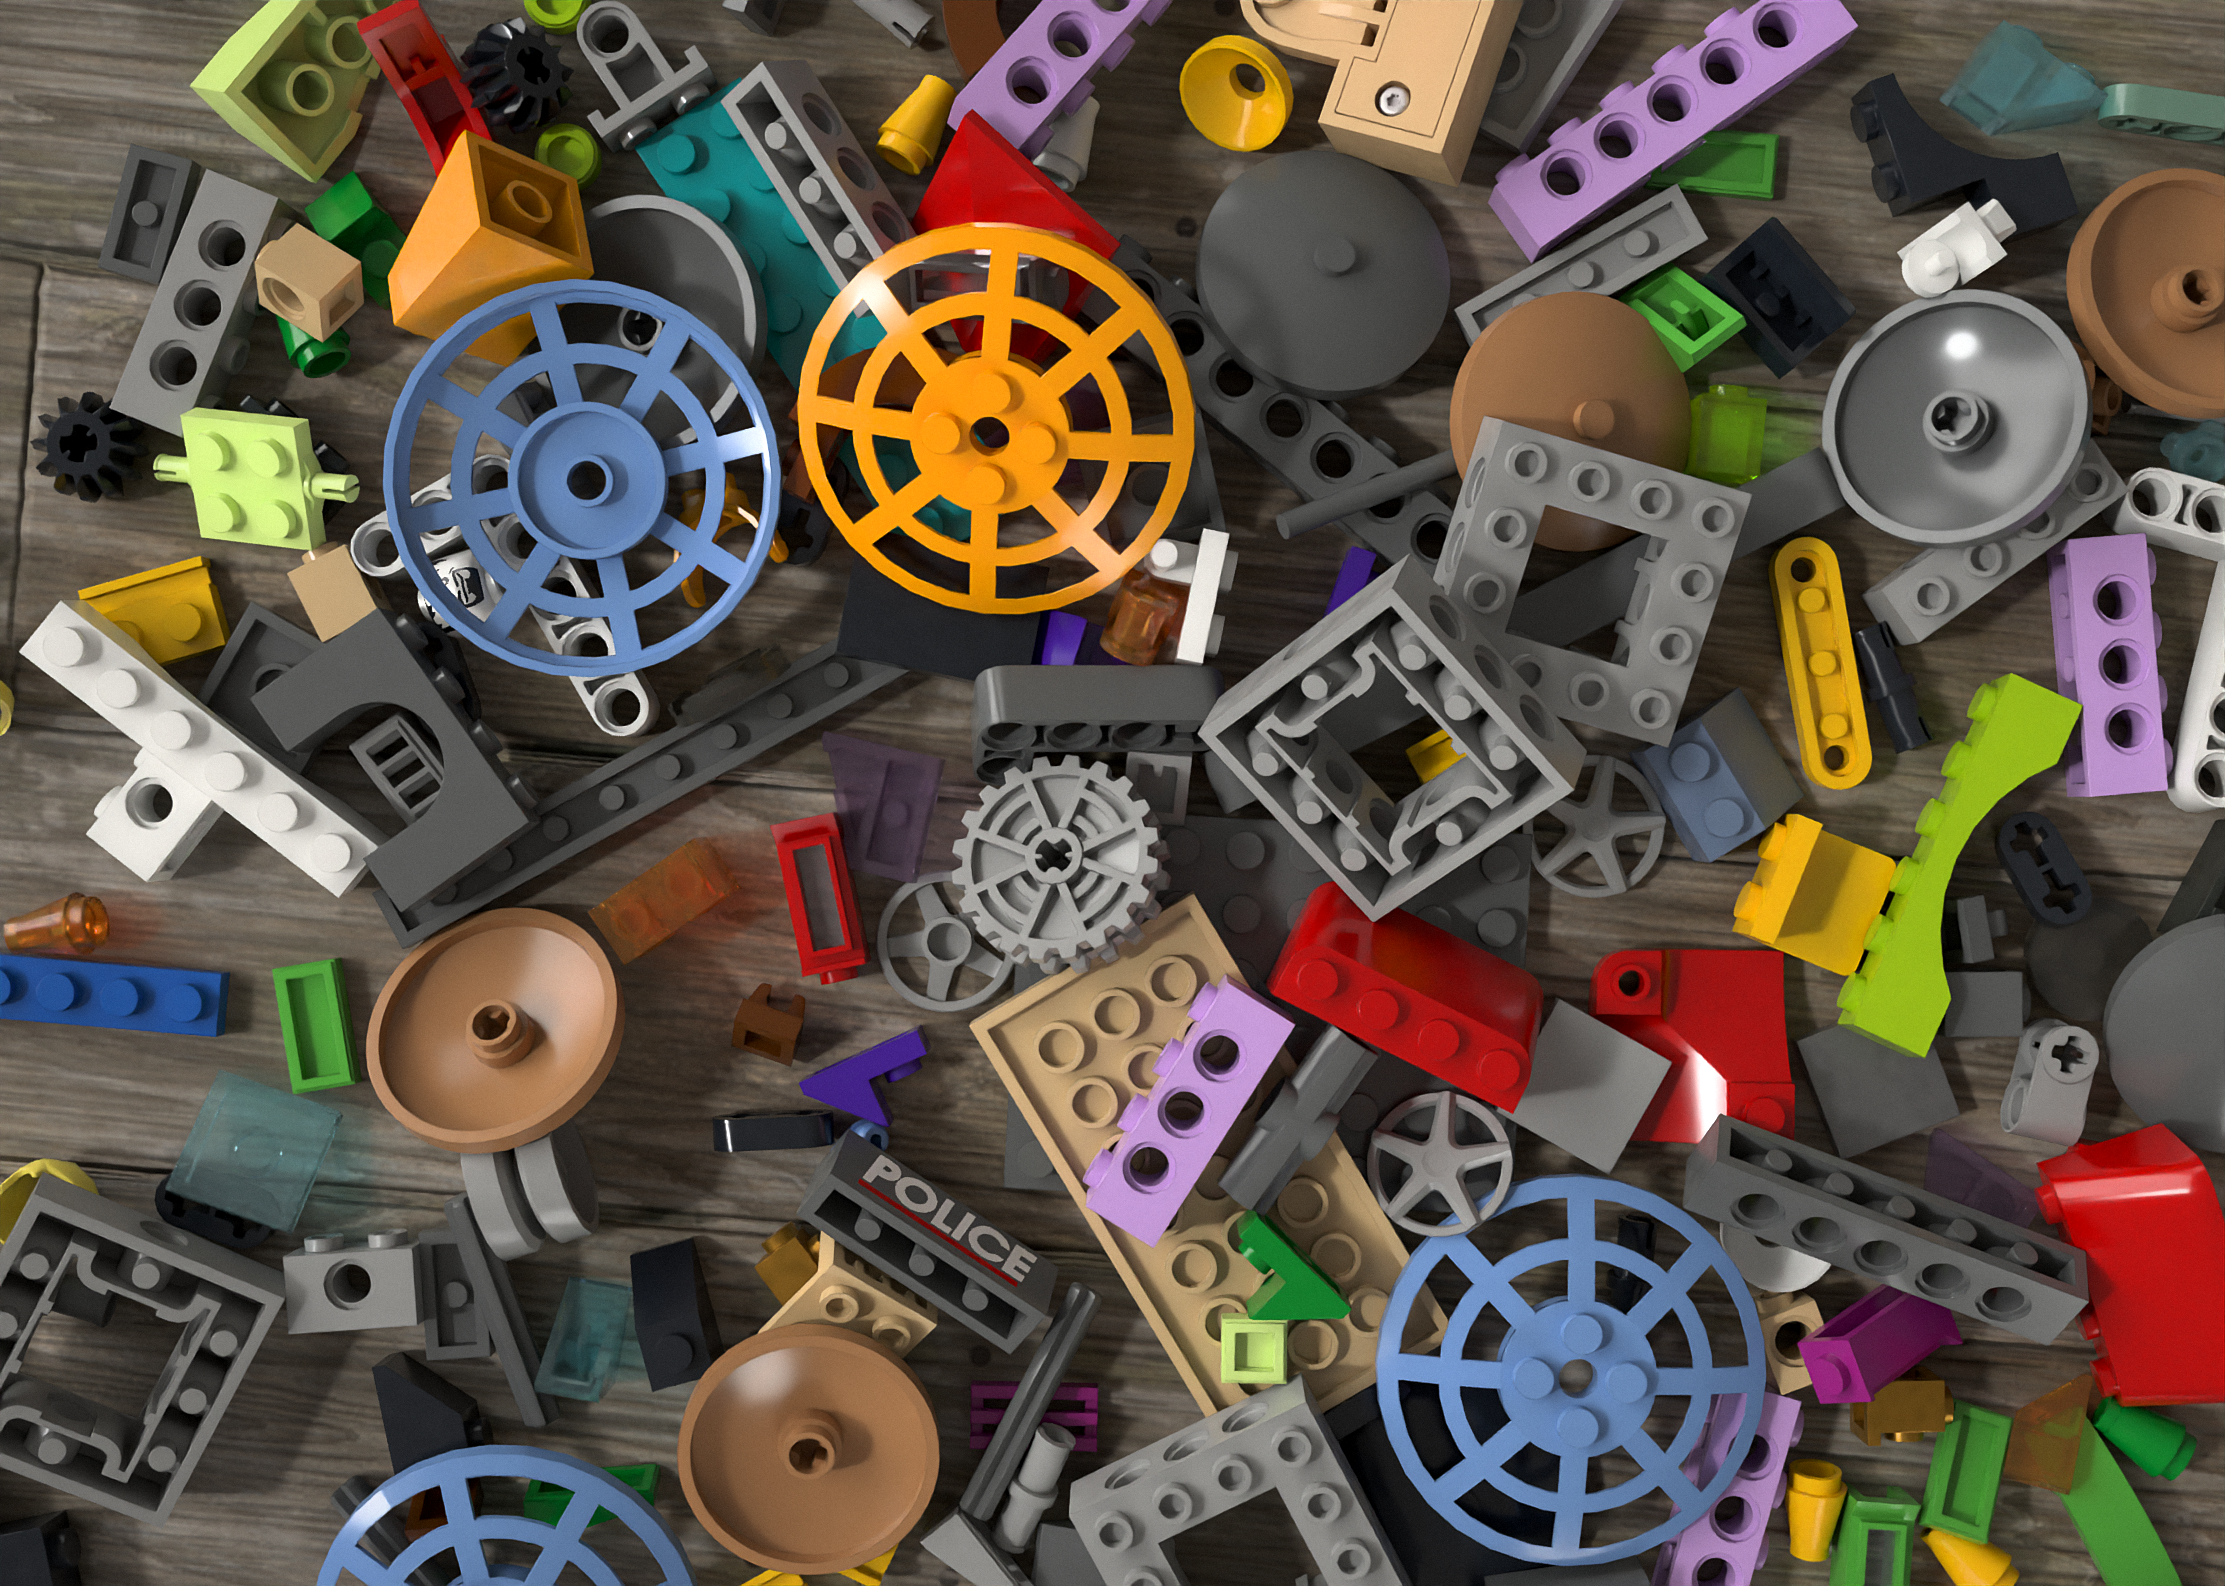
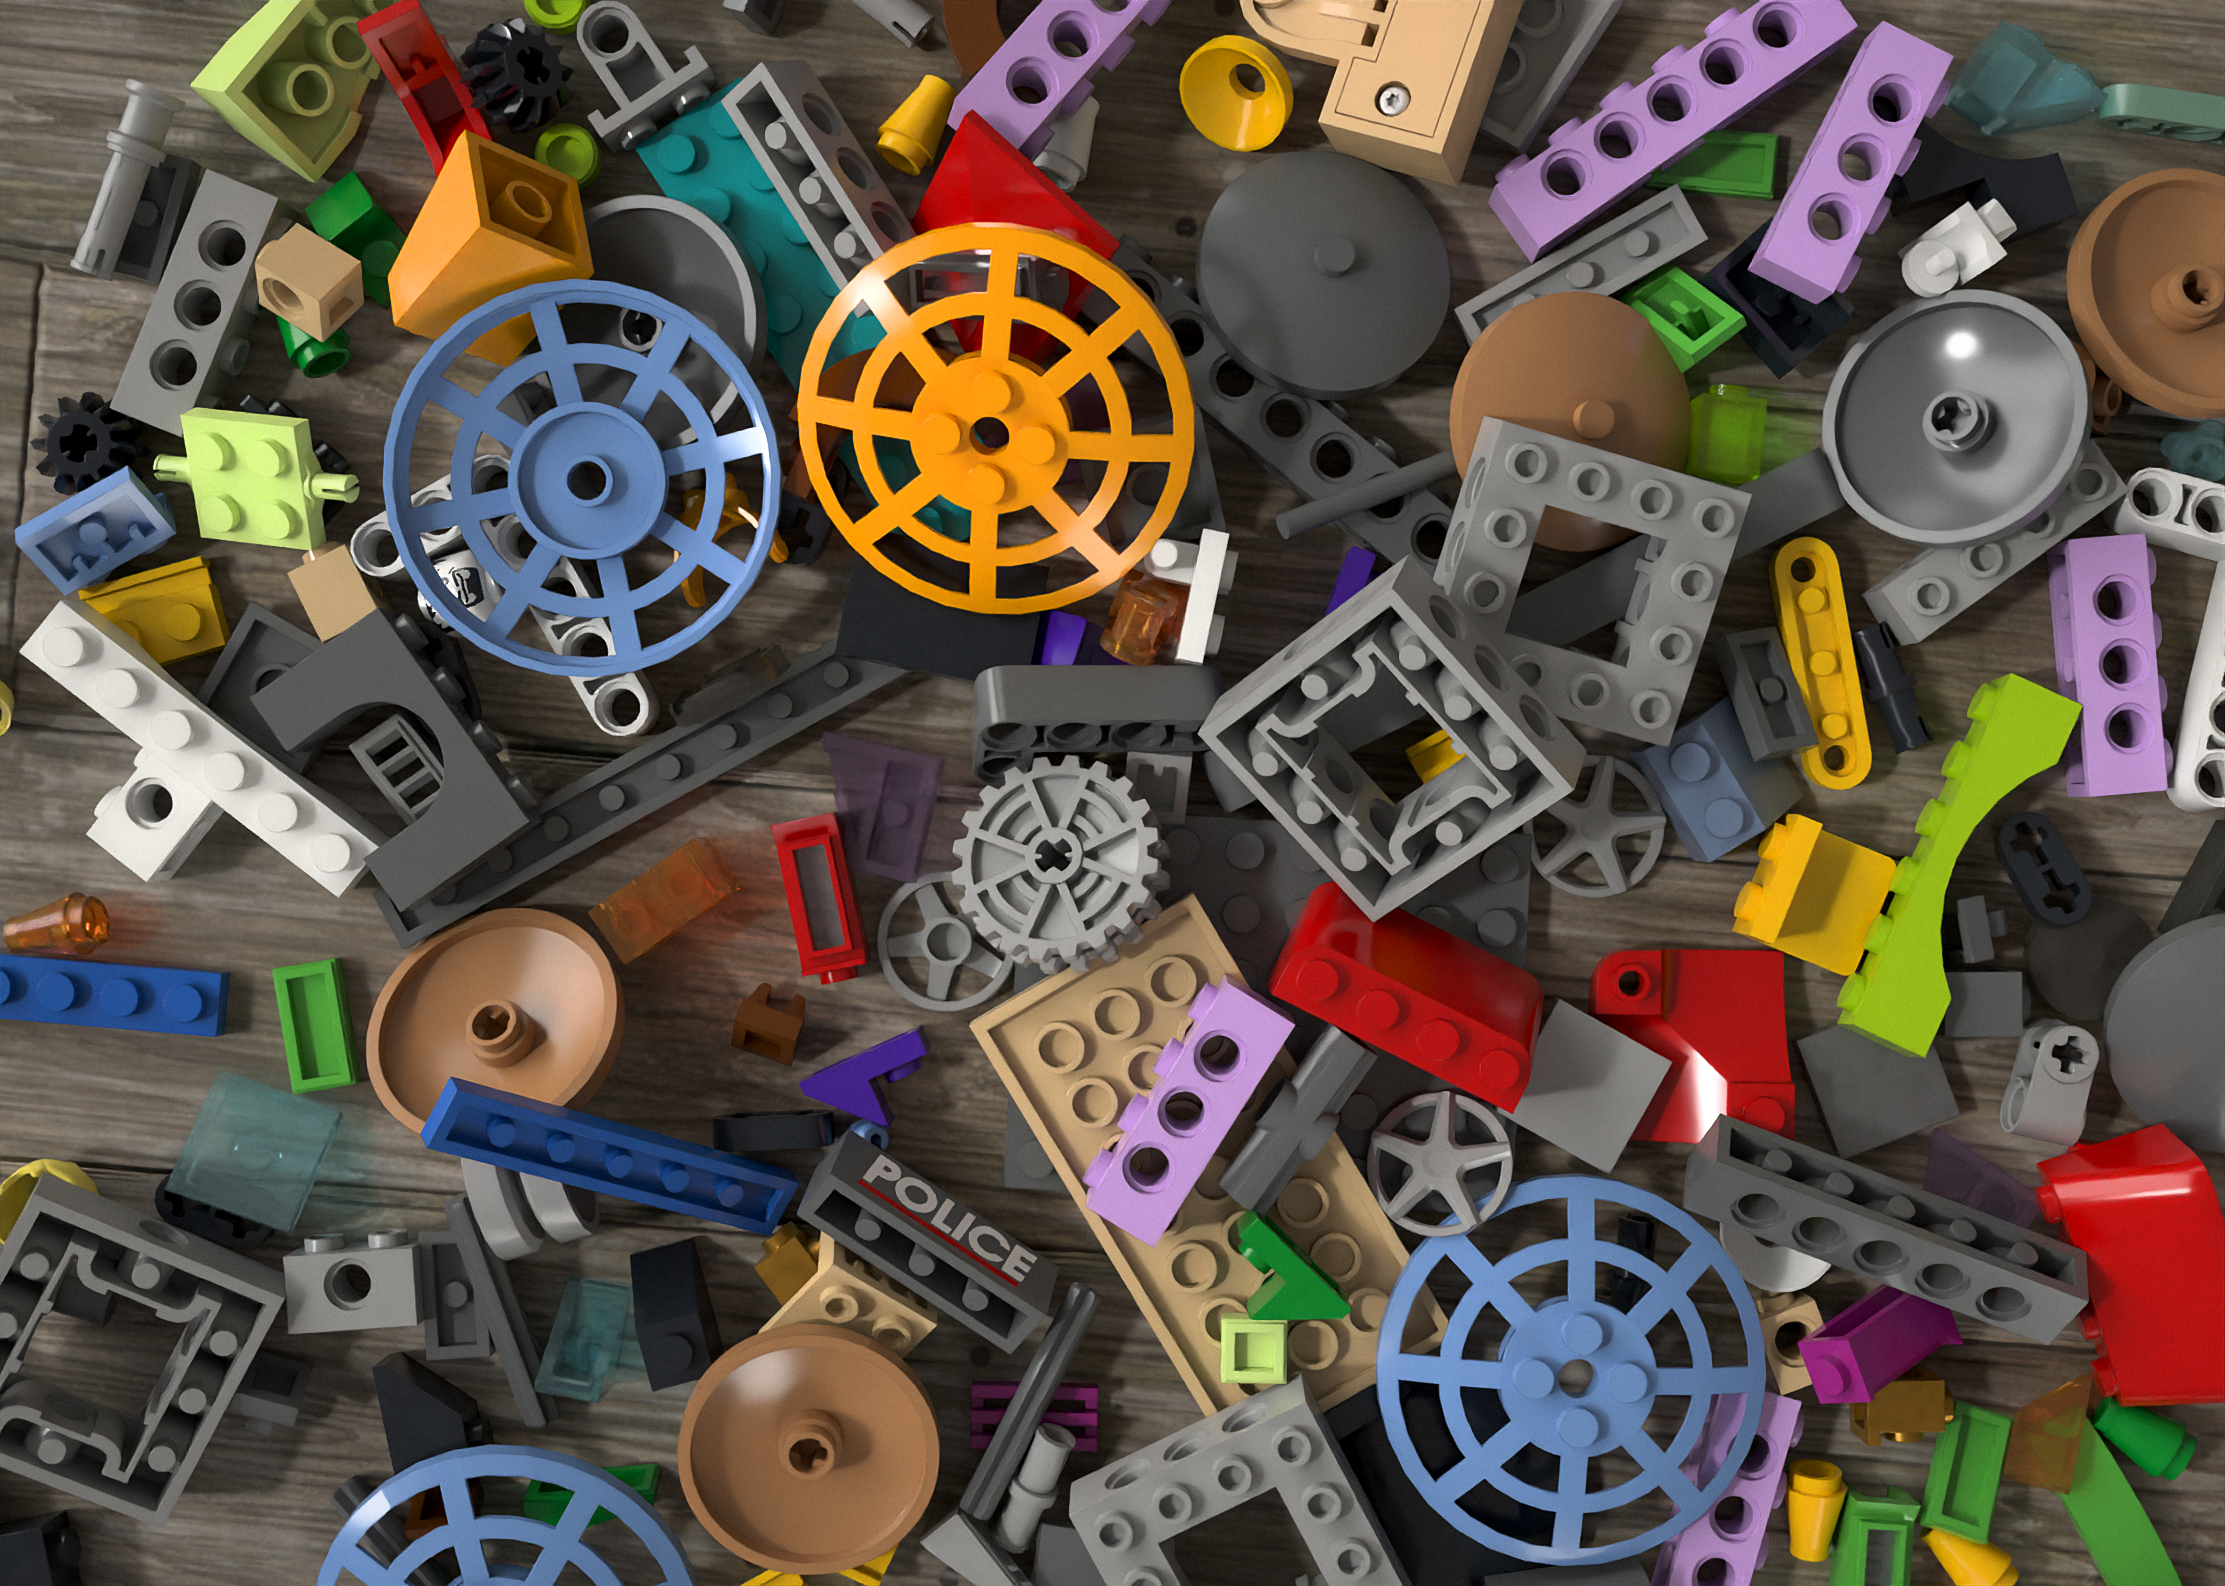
(97, 531): none -> medium blue bracket
(135, 149): none -> light grey pin
(271, 1392): none -> dark grey tile
(607, 1157): none -> blue plate
(1764, 693): none -> dark grey plate
(1886, 66): none -> lavender brick

